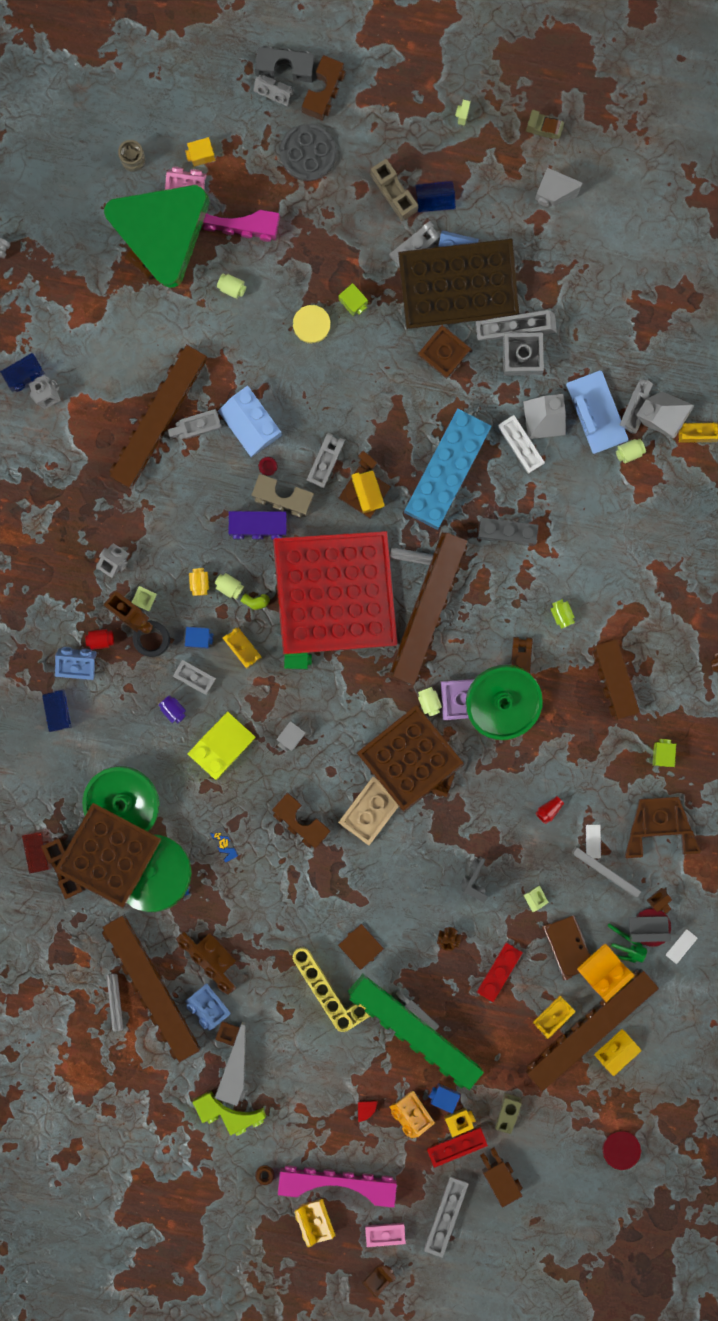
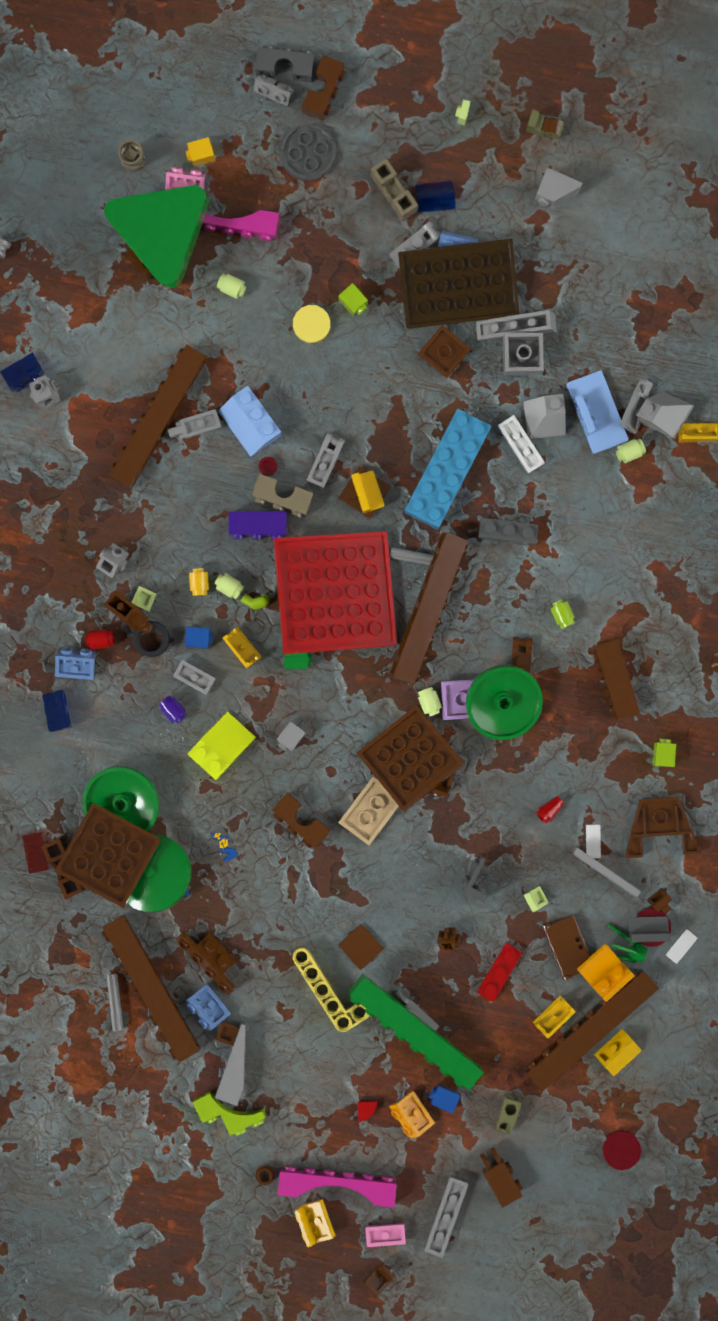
(366, 461): reddish brown plate -> none
(457, 1147): red plate -> none
(459, 1128): yellow brick -> none

